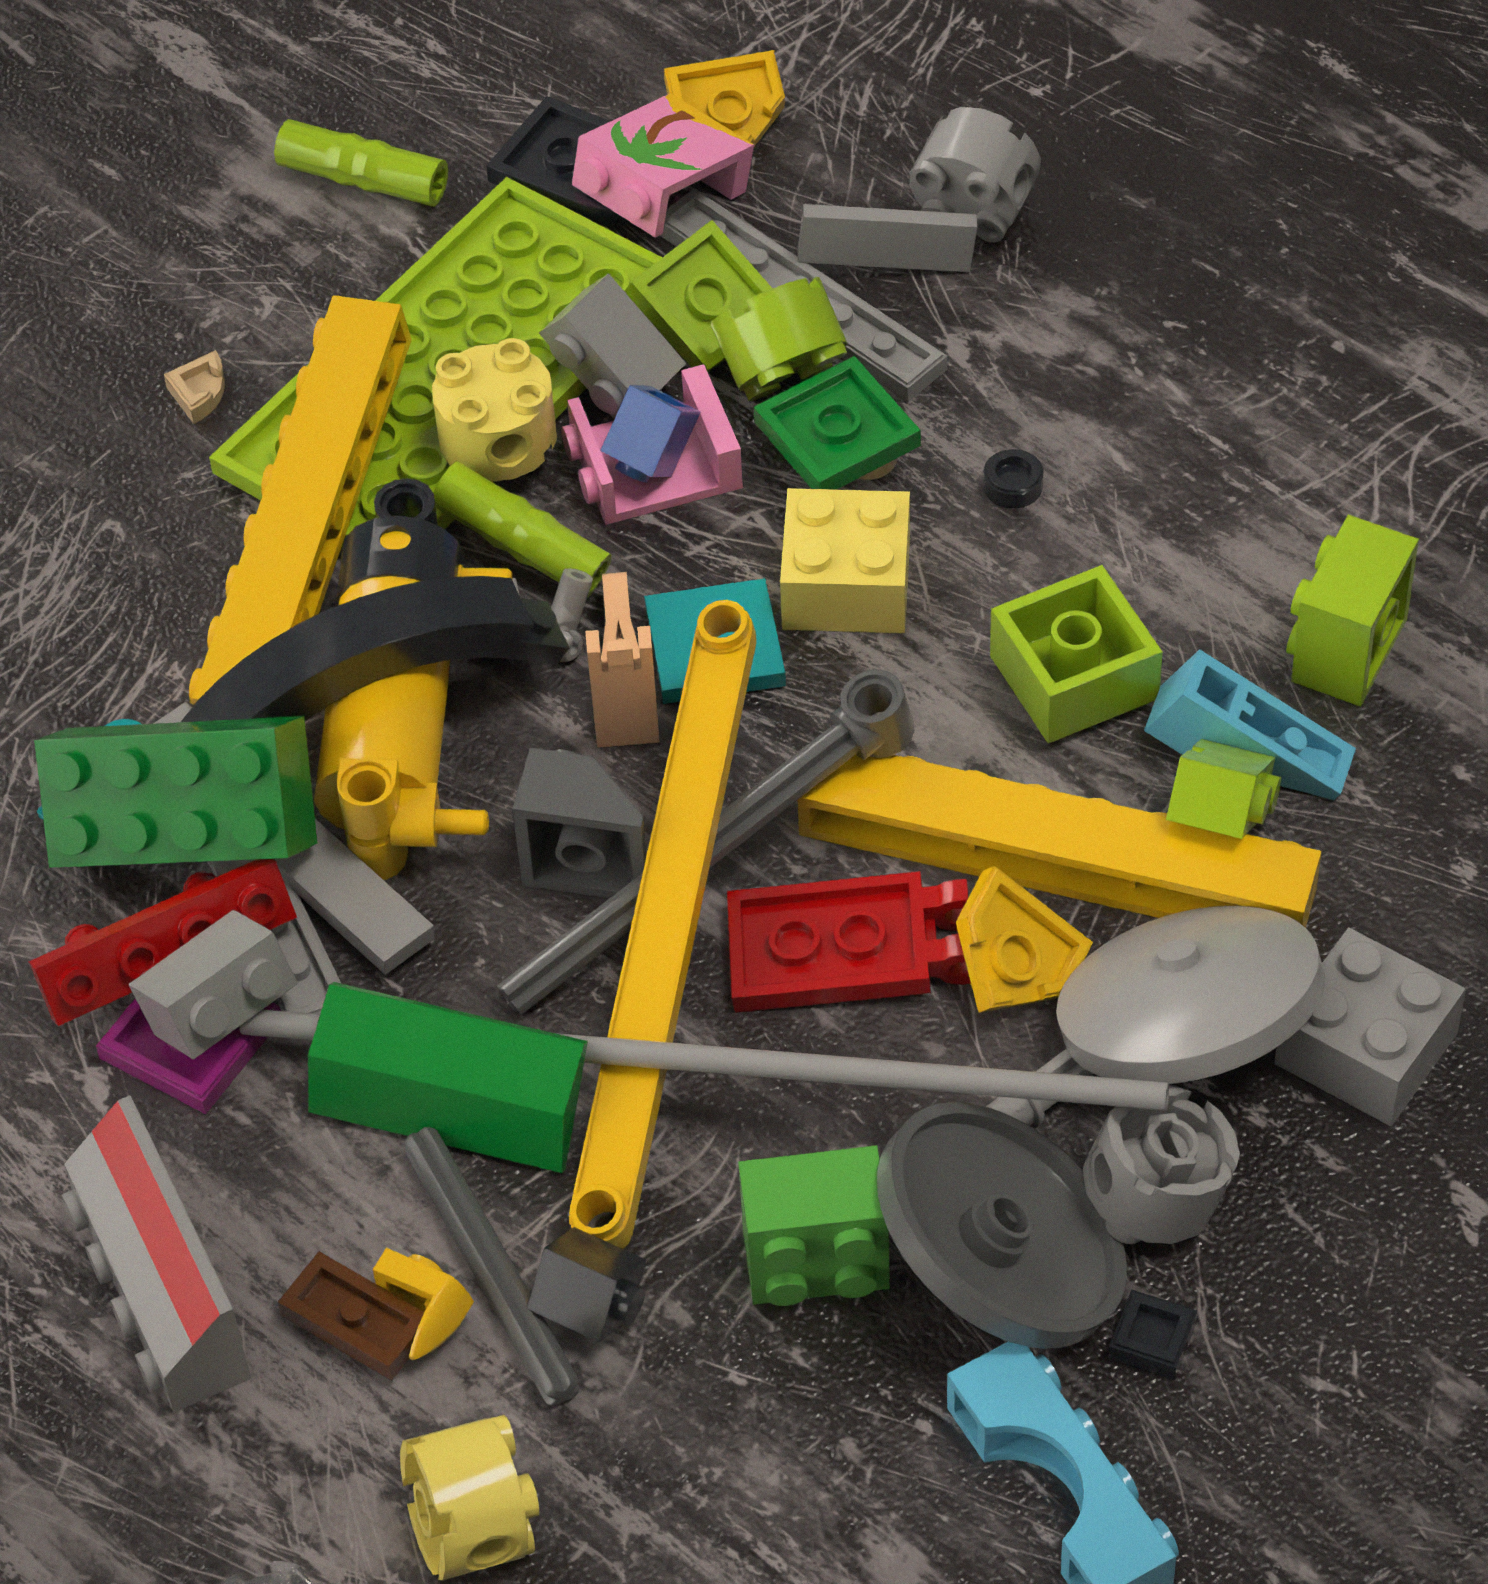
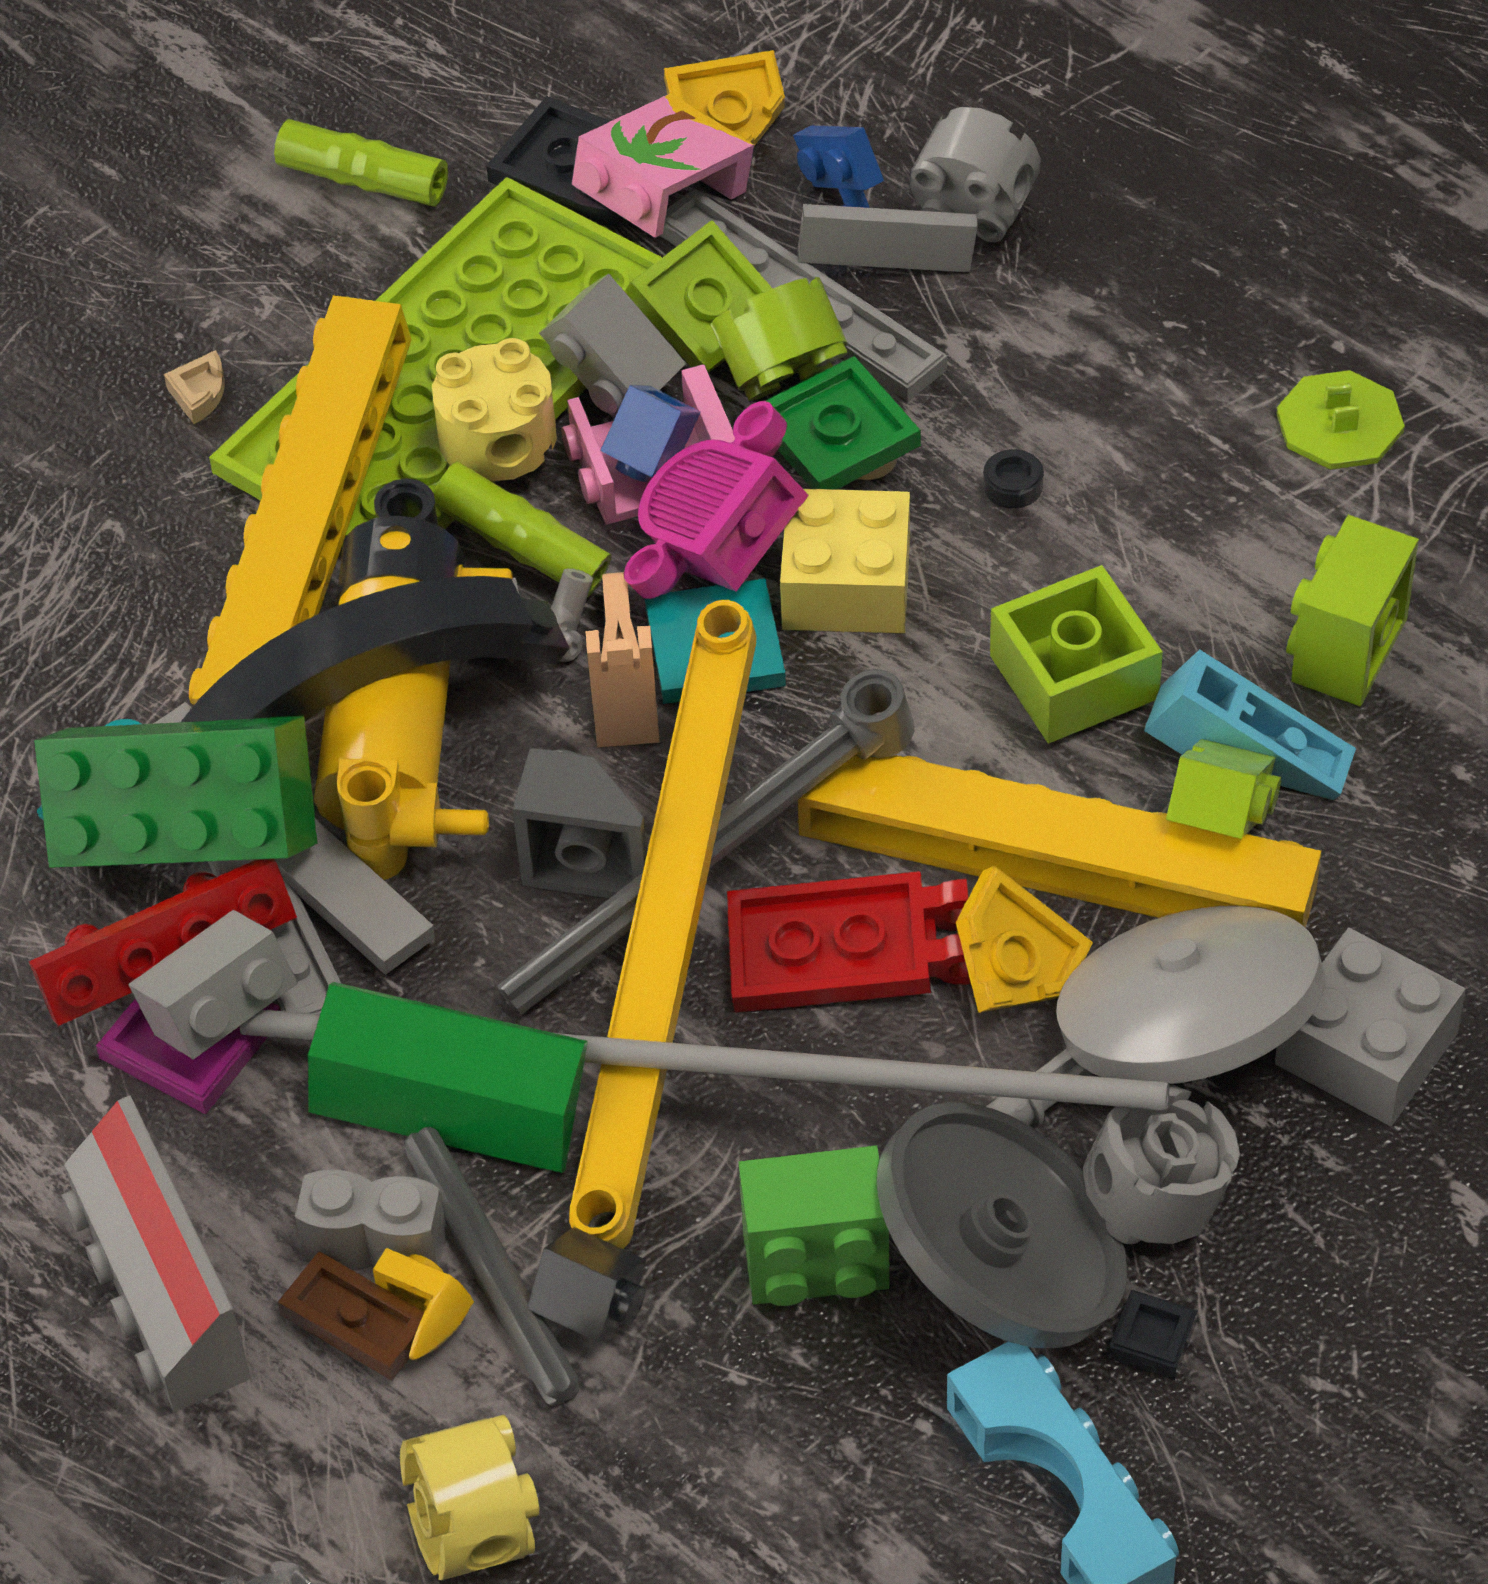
(361, 1218): none -> light grey brick
(716, 507): none -> dark pink piece
(839, 160): none -> blue plate
(1340, 419): none -> lime piece

